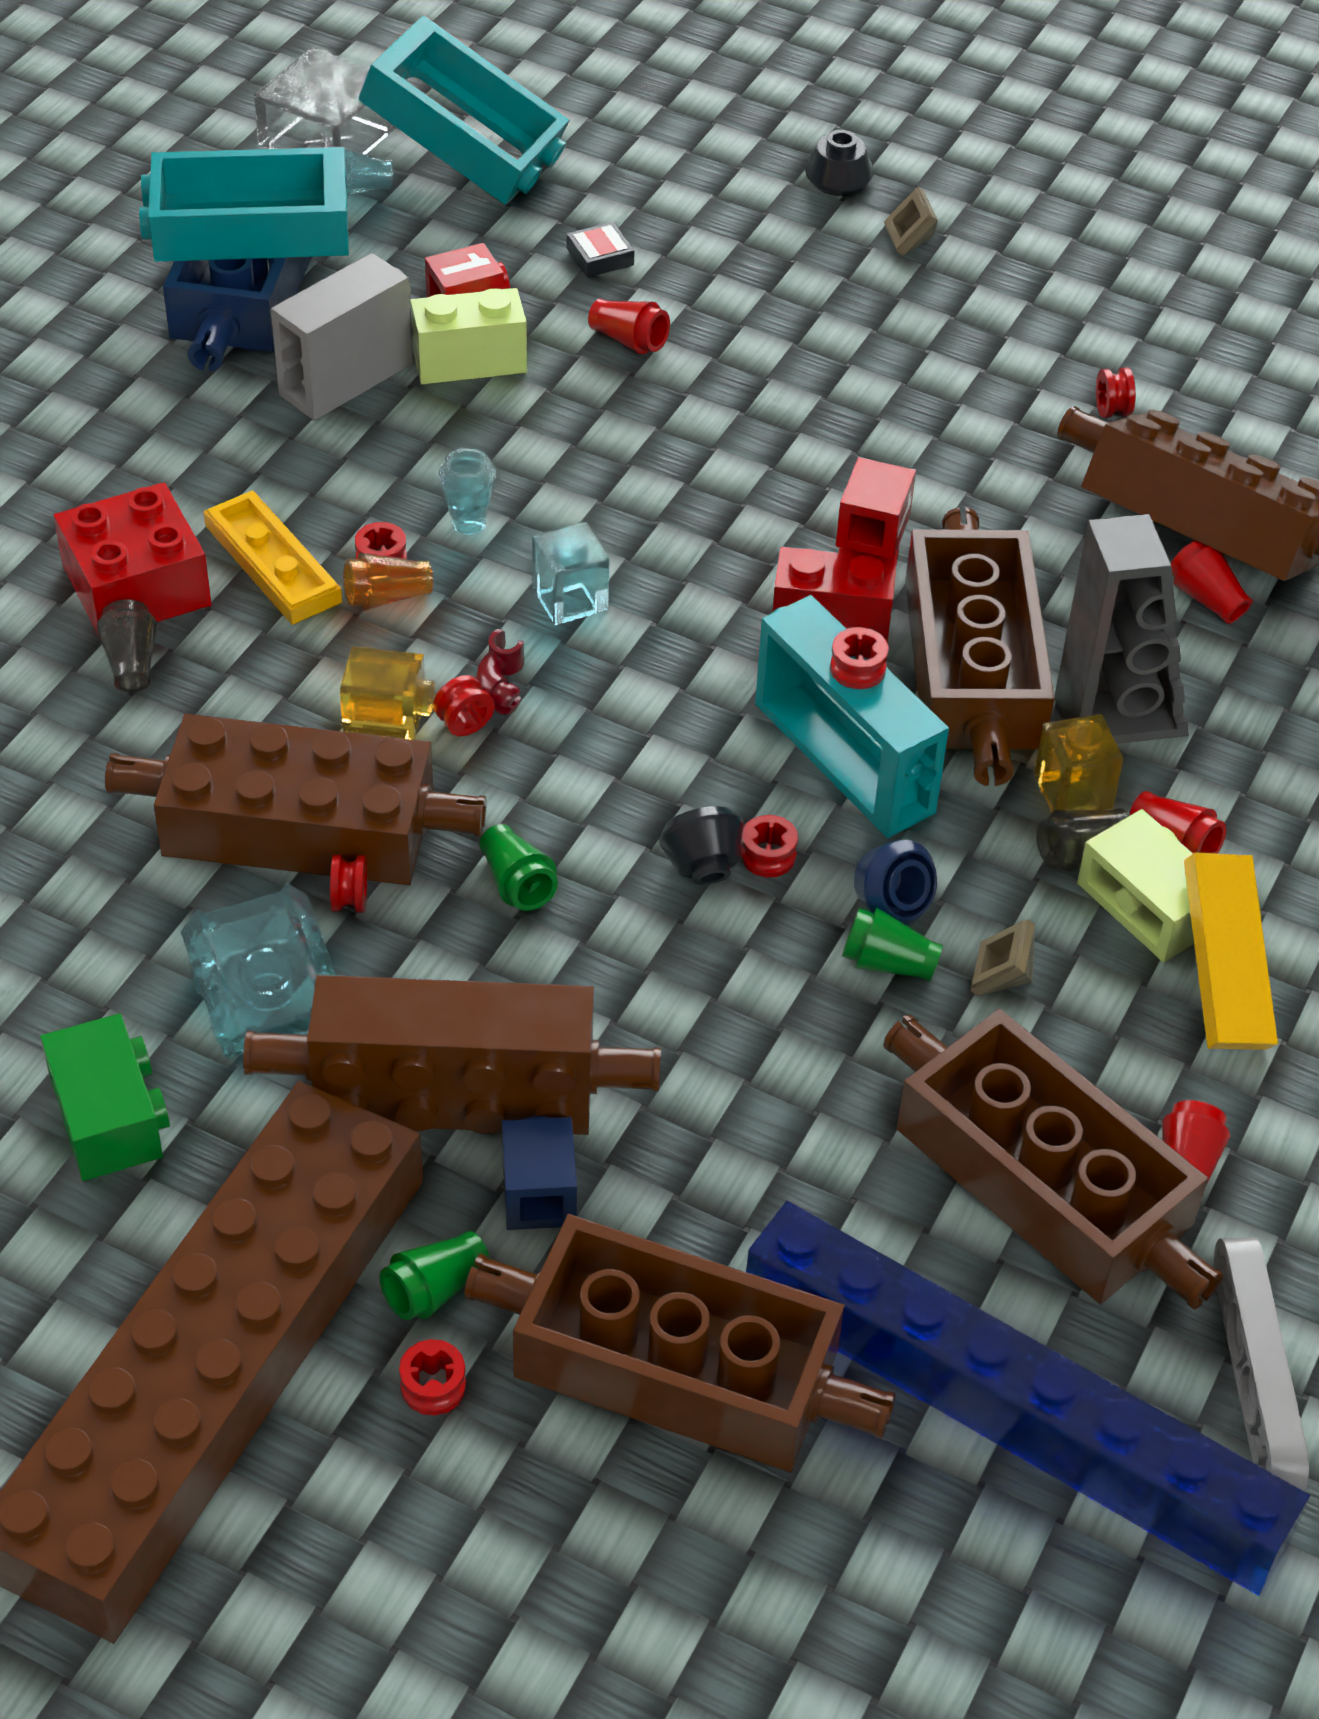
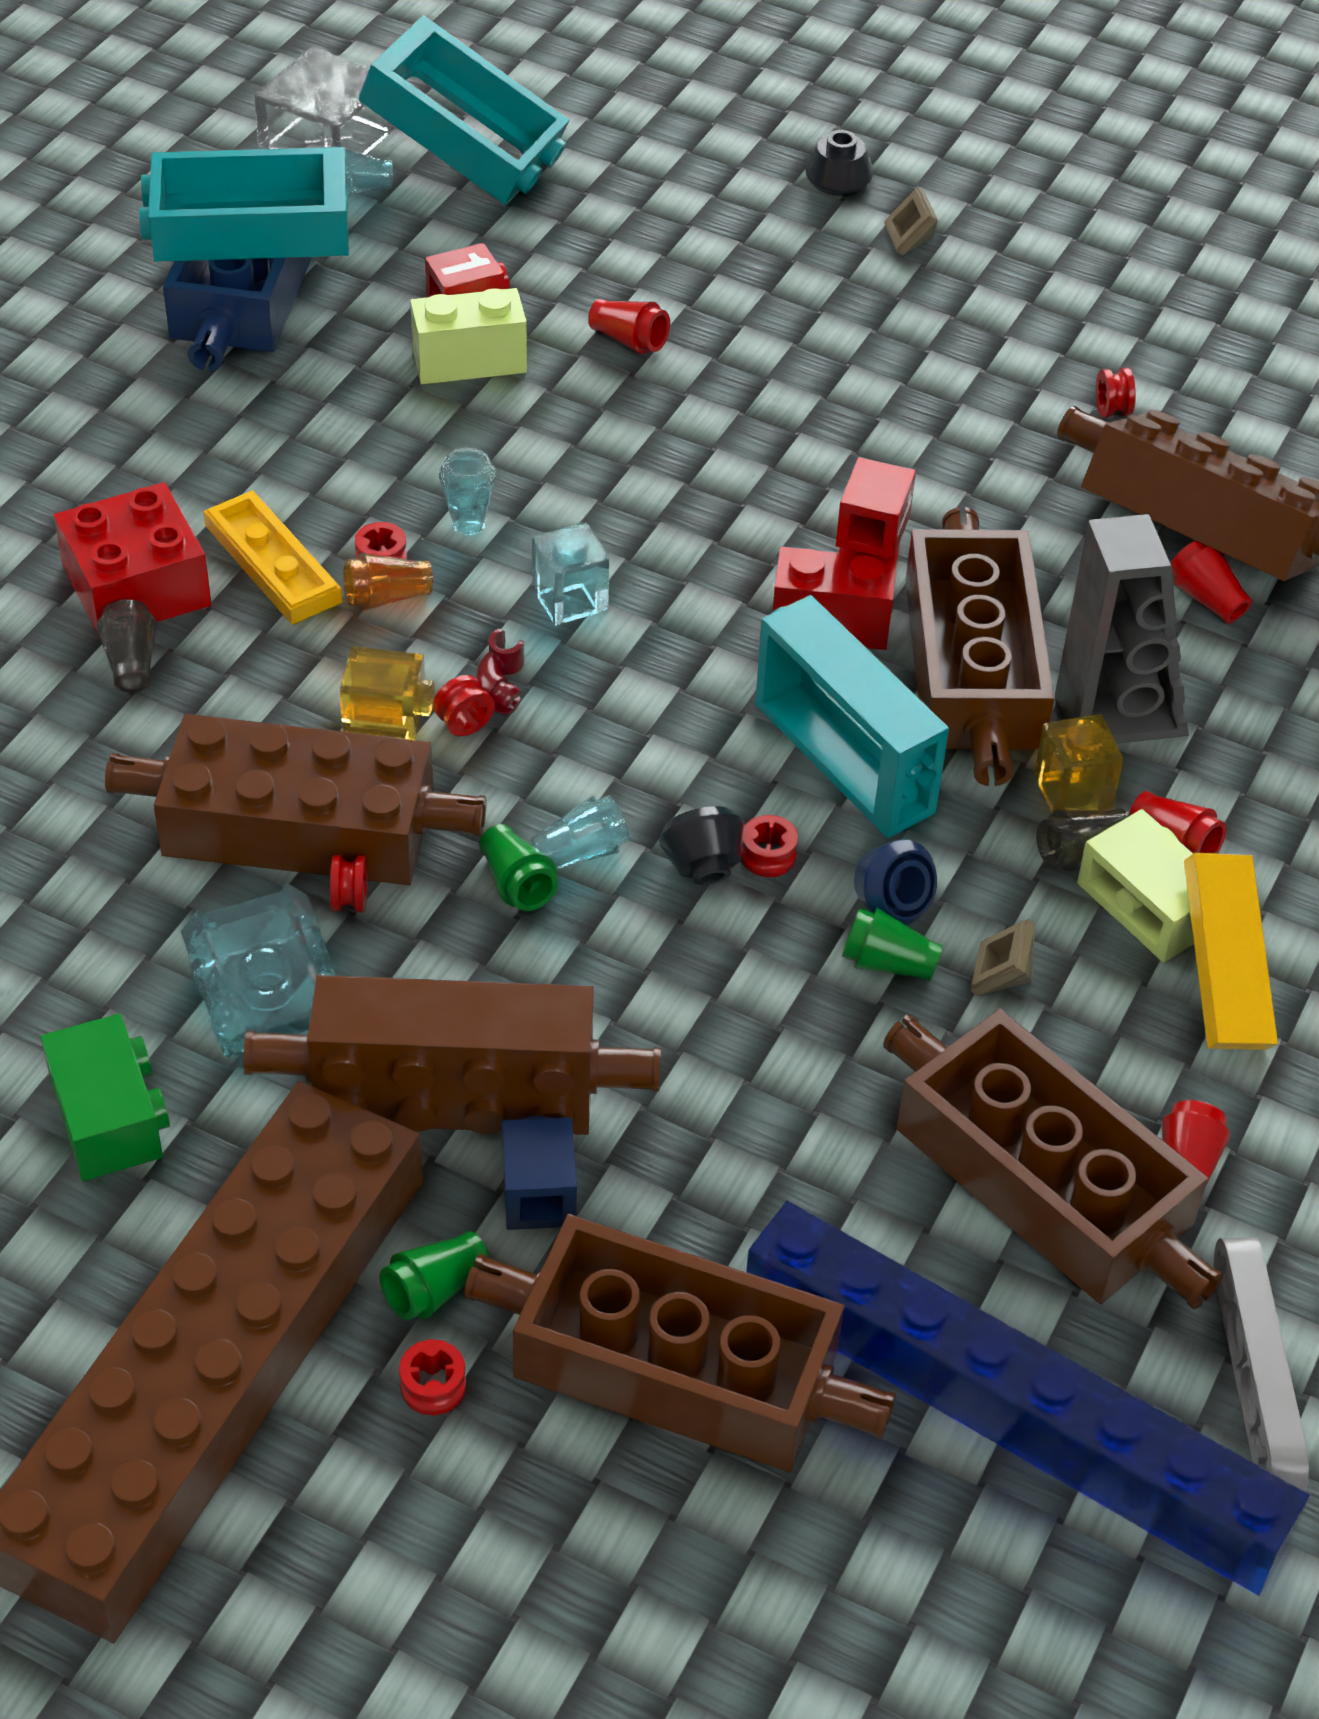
(342, 335): light grey brick -> none
(584, 833): none -> clear light blue cone
(600, 249): black tile -> none
(859, 672): red bush -> none

